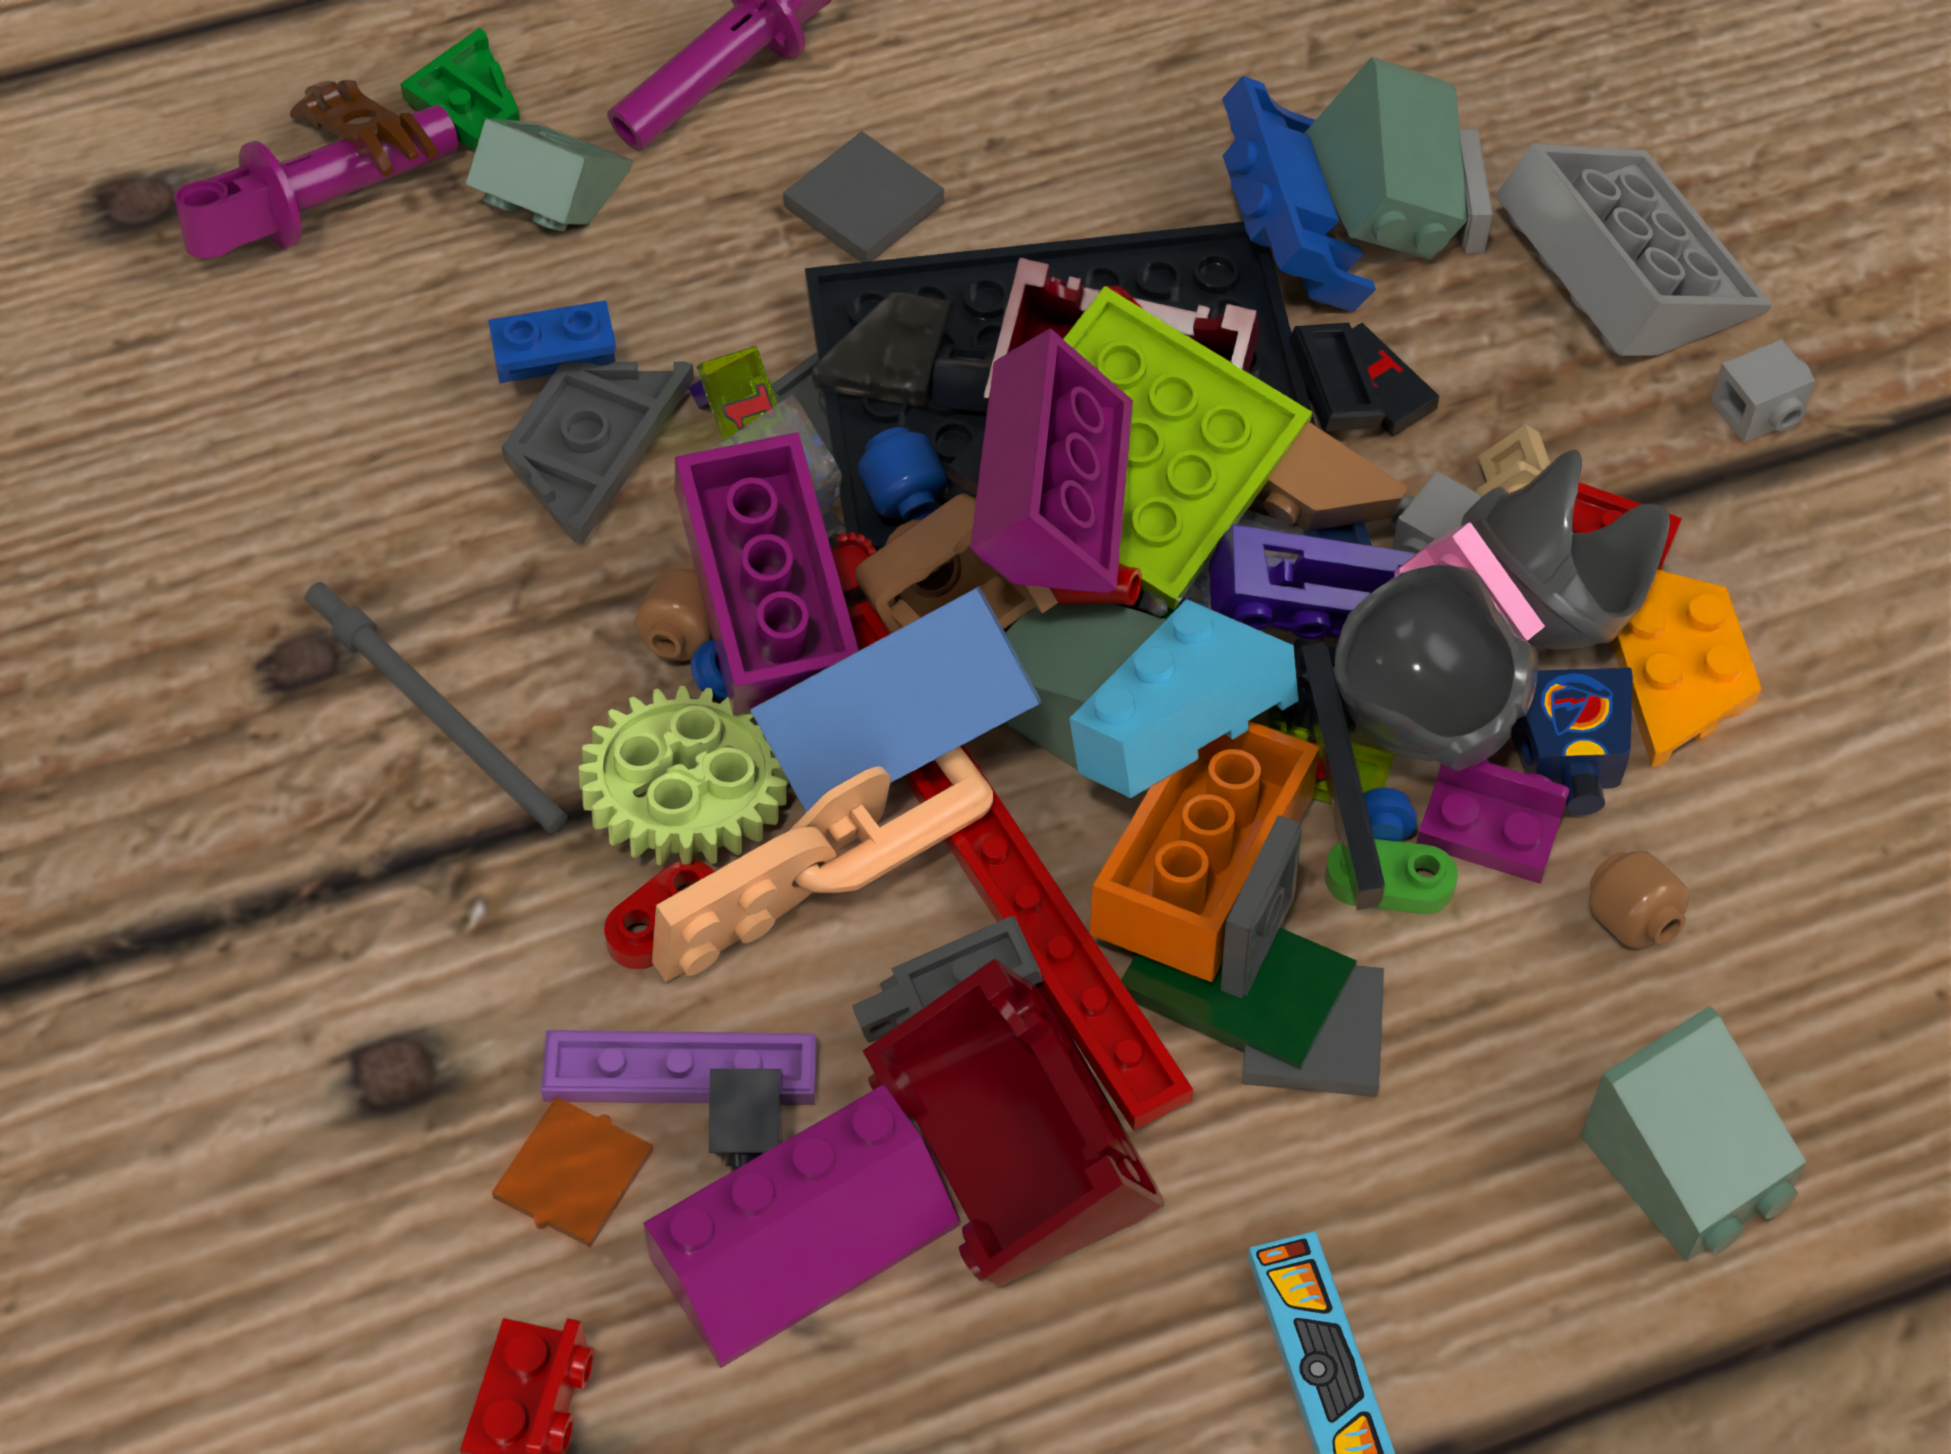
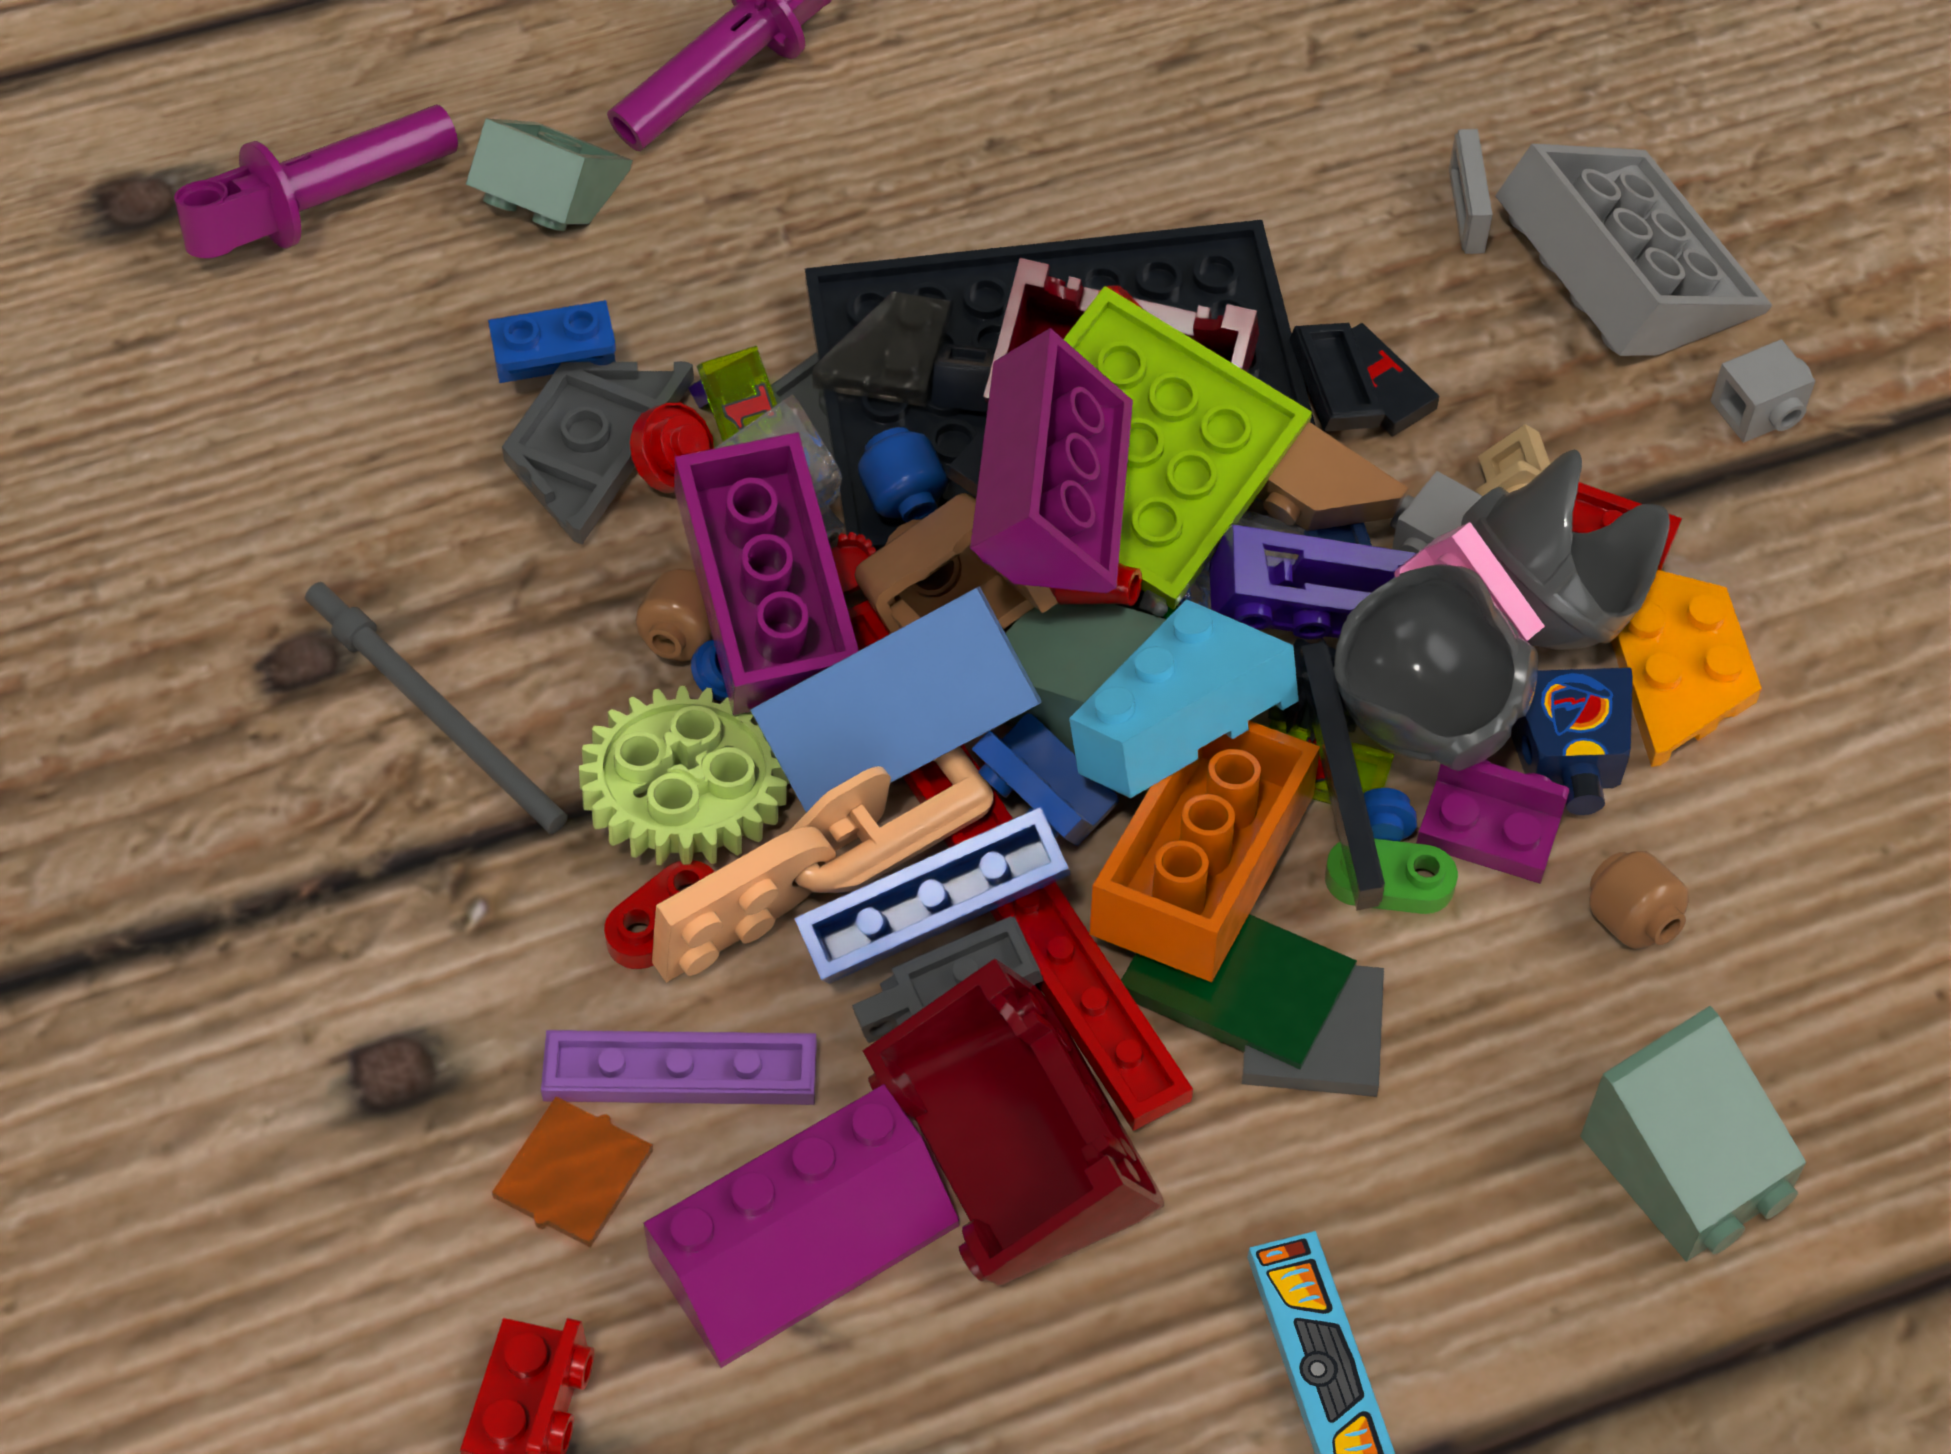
(367, 136): reddish brown piece -> none
(466, 85): green wing -> none
(661, 436): none -> red plate
(744, 1113): black brick -> none
(863, 197): dark grey tile -> none
(932, 896): none -> brick
(1046, 777): none -> blue bracket
(1261, 907): dark grey tile -> none
(1287, 196): blue bracket -> none
(1394, 158): sand green slope -> none

